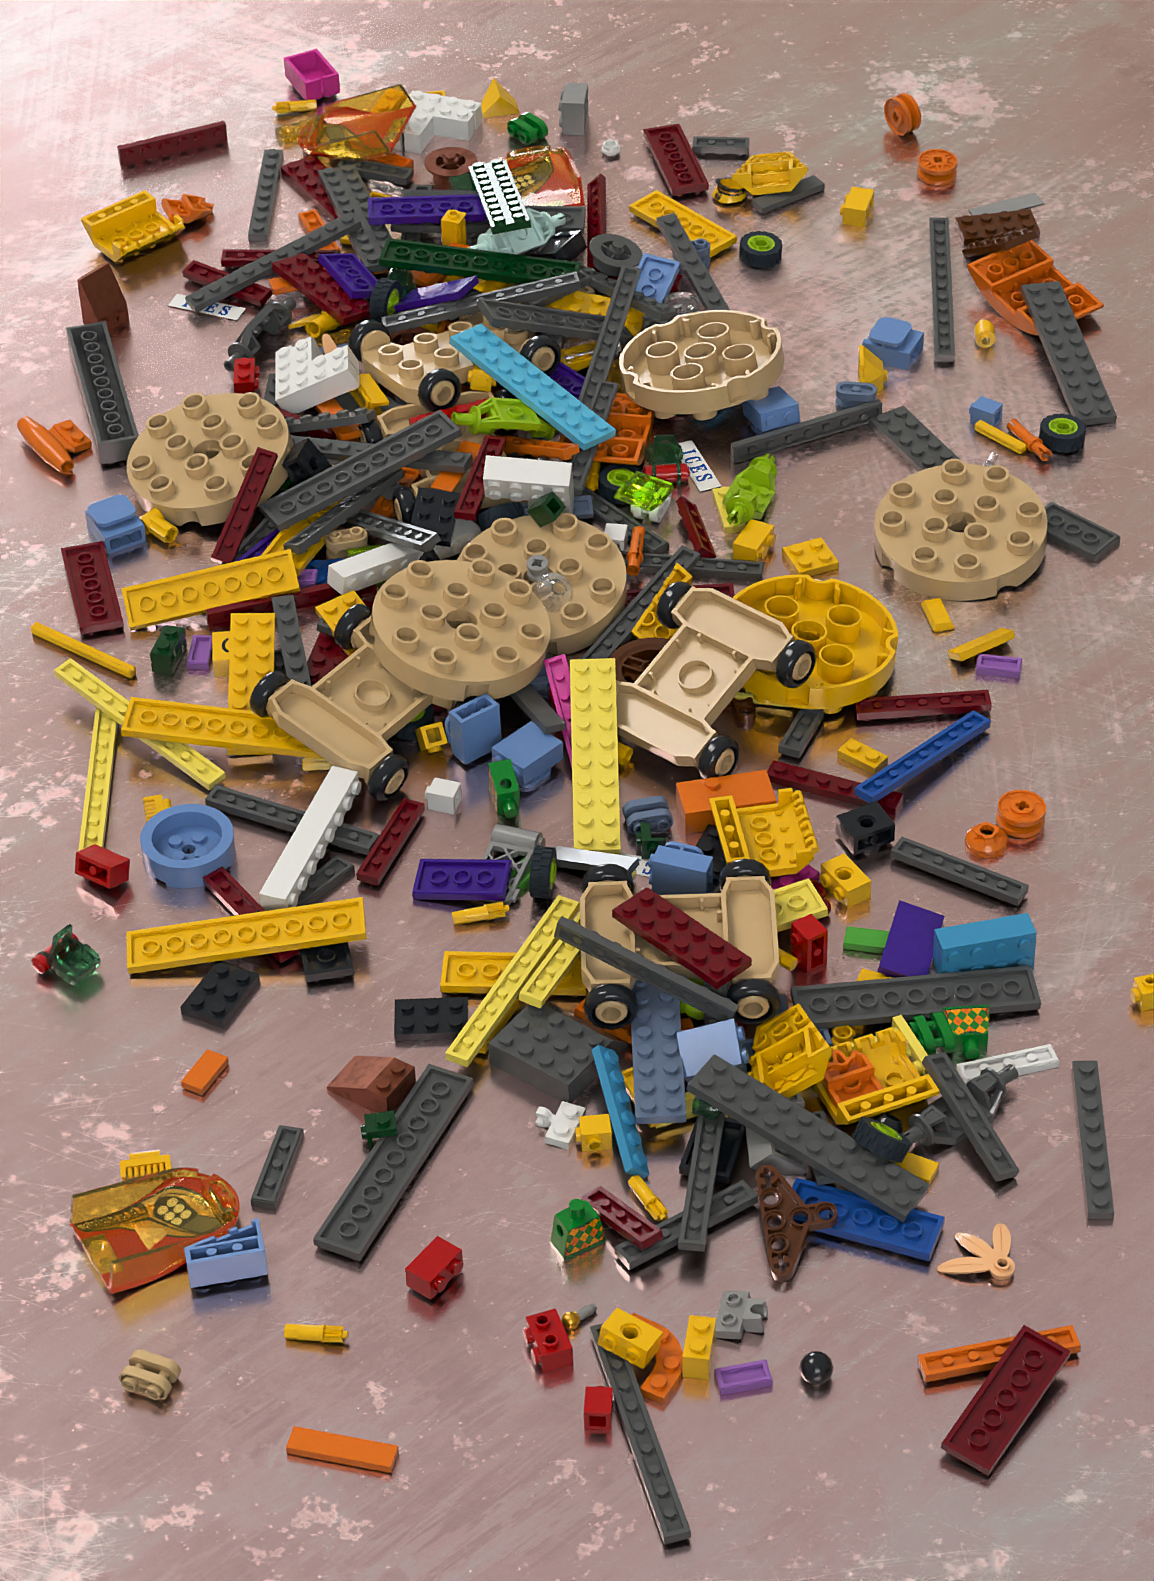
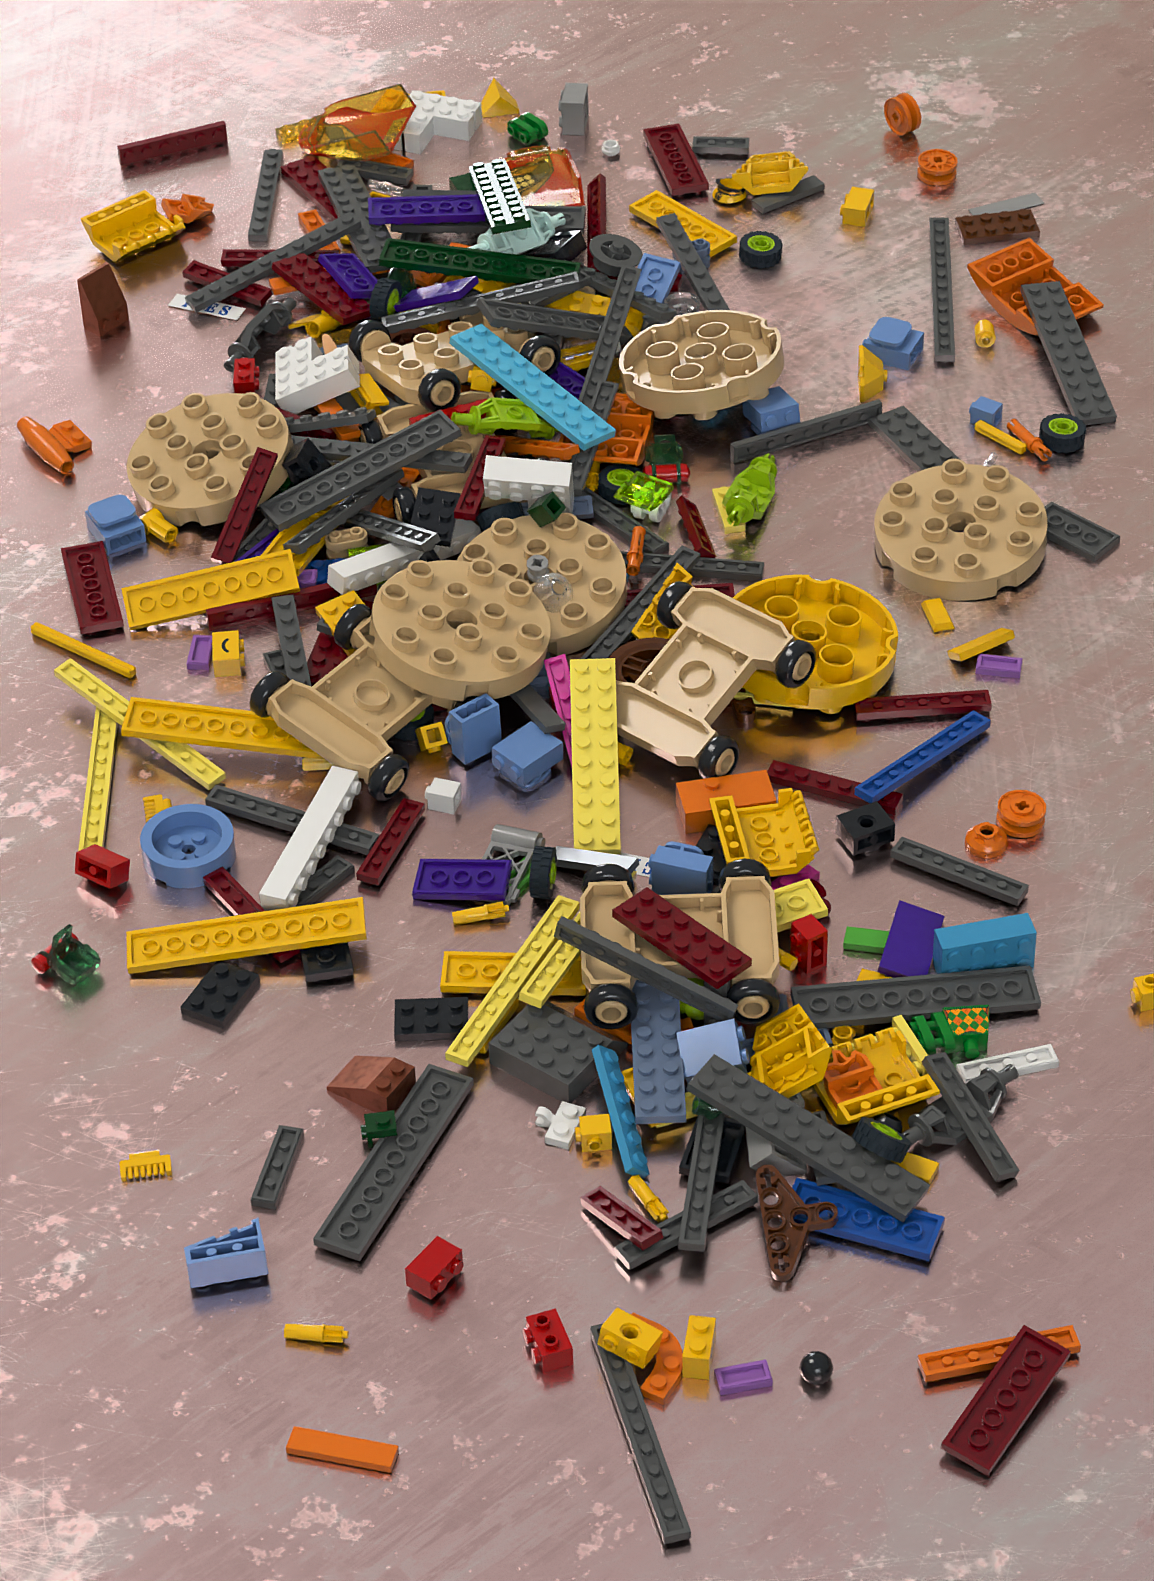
(102, 391): dark grey brick -> none
(142, 1224): clear yellow windscreen -> none
(149, 1374): tan brick -> none
(168, 650): dark green brick -> none
(204, 1072): orange tile -> none
(249, 659): yellow plate -> none
(294, 106): yellow piece -> none
(311, 75): dark pink piece -> none
(448, 480): orange sticker -> none
(449, 163): copper wheel -> none
(453, 228): yellow window -> none
(504, 797): green torso -> none
(571, 1319): piece -> none
(576, 1229): green torso -> none
(598, 1408): red brick -> none
(618, 534): white brick -> none
(647, 844): dark green bracket -> none
(648, 810): sand blue brick -> none
(699, 469): white sticker -> none
(738, 1313): light grey plate -> none
(754, 541): yellow brick -> none
(800, 732): dark grey plate -> none
(810, 557): yellow plate -> none
(845, 880): yellow brick -> none
(854, 394): sand blue brick -> none
(862, 756): yellow plate -> none
(988, 1259): light nougat plant -> none
(999, 242): reddish brown plate -> none
(1092, 1141): dark grey plate -> none

